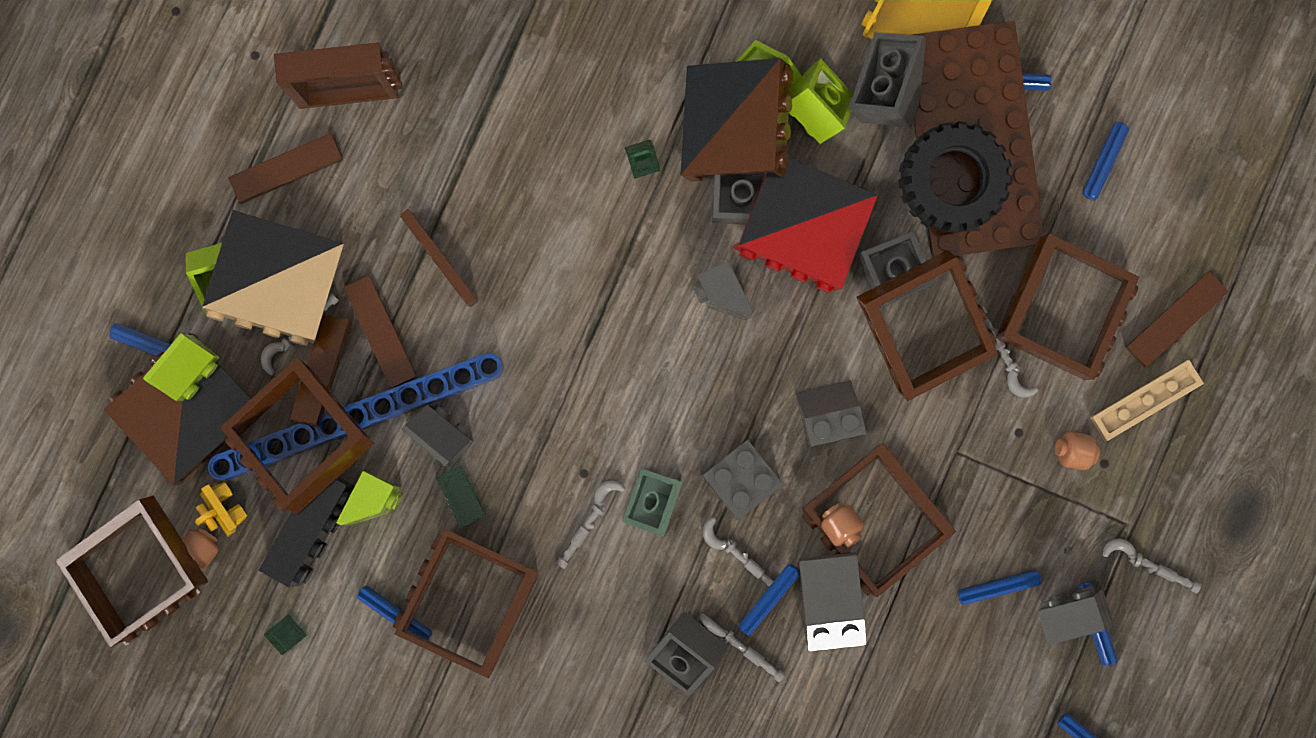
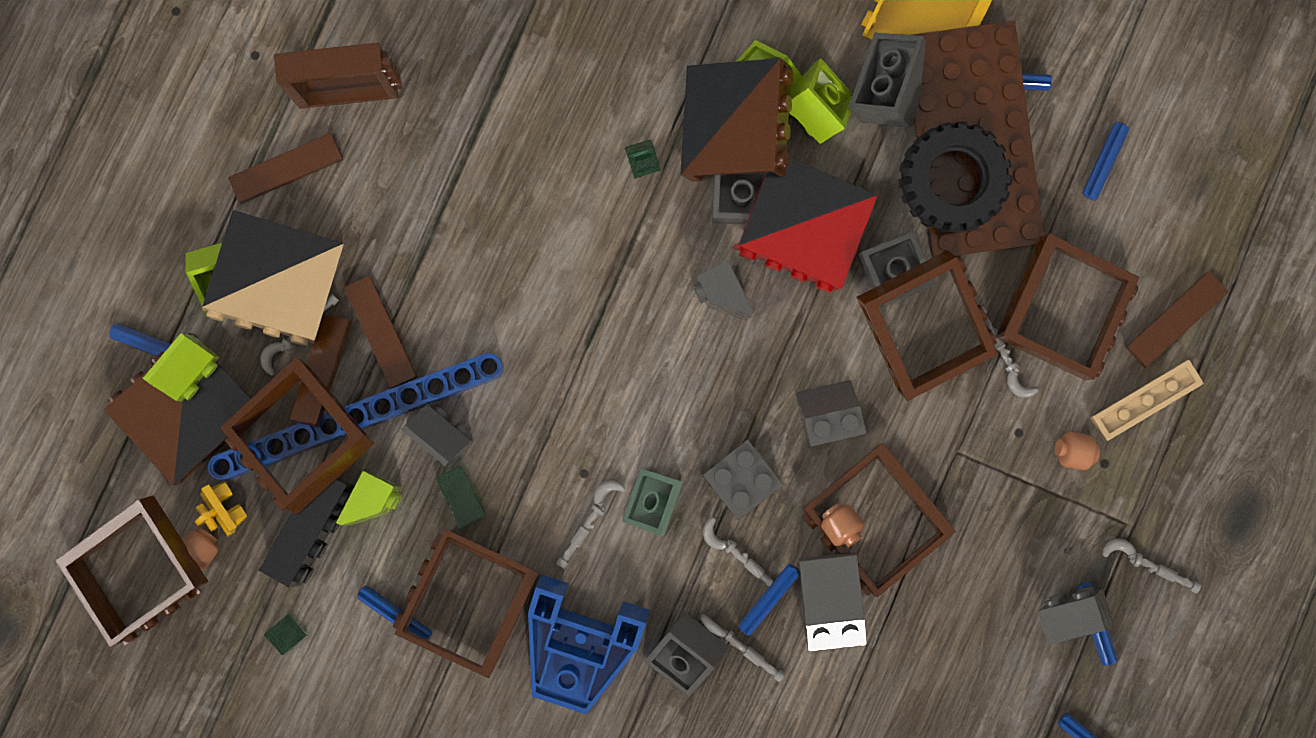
(438, 258): reddish brown tile -> none
(576, 655): none -> blue wedge
(999, 587): blue axle -> none

